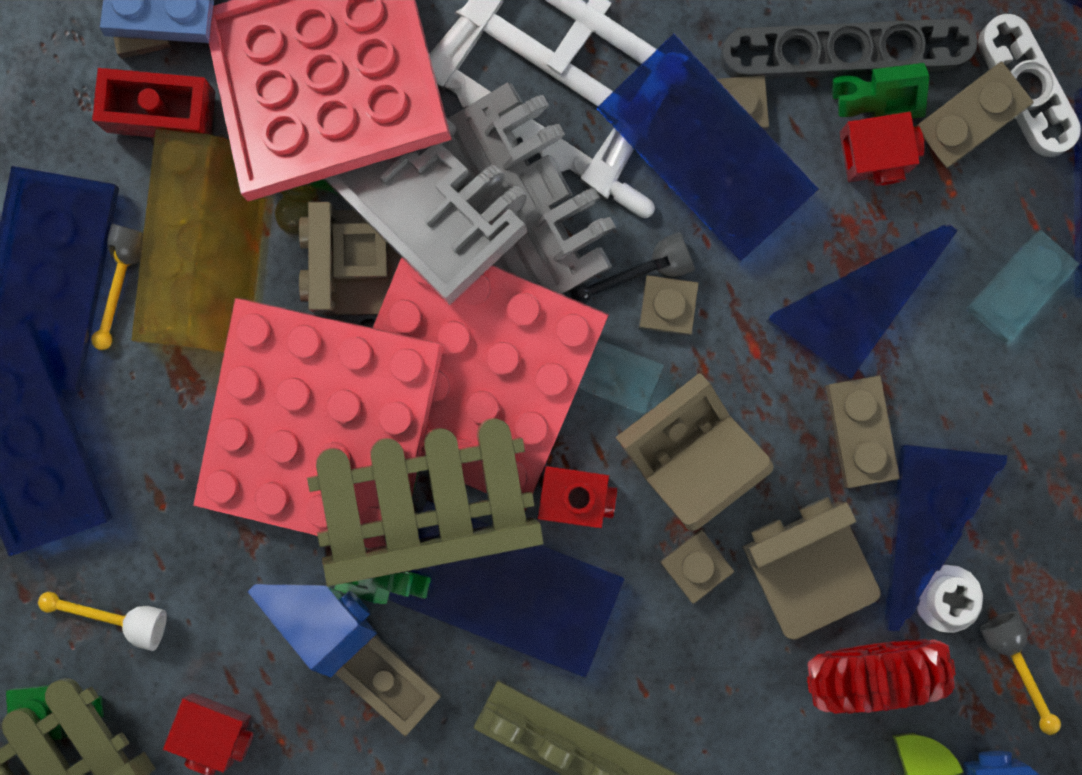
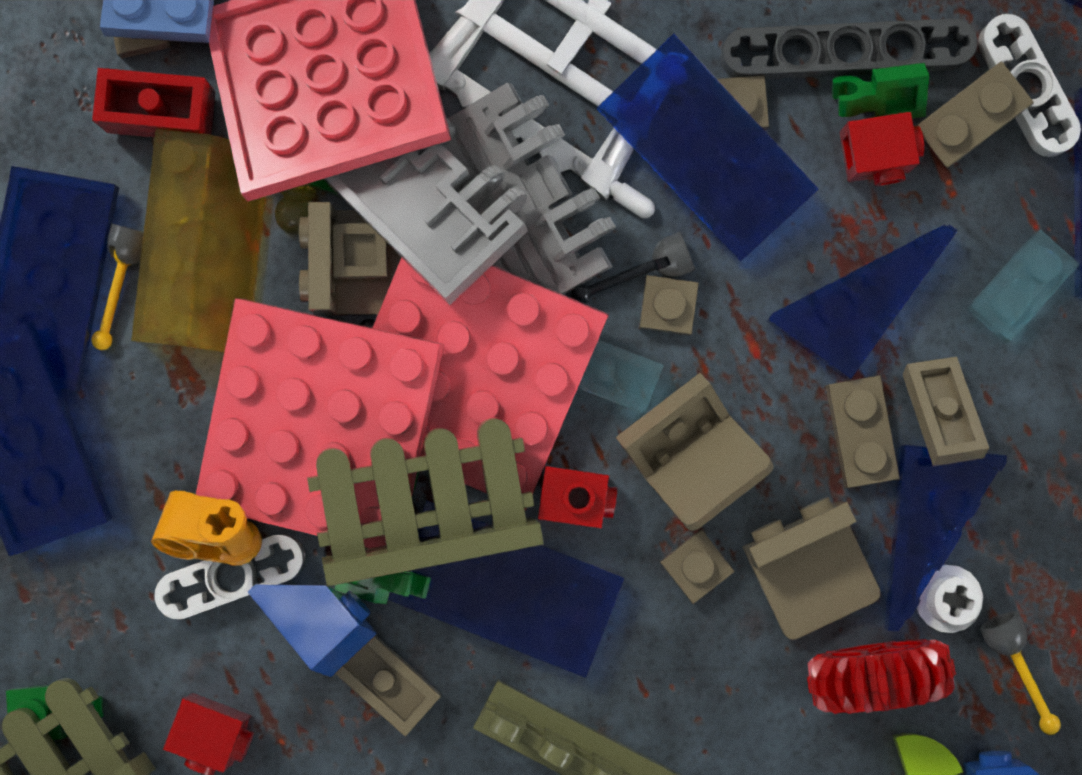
(141, 625): hinge -> none
(198, 603): none -> white beam
(206, 530): none -> light orange piece
(945, 411): none -> dark tan plate

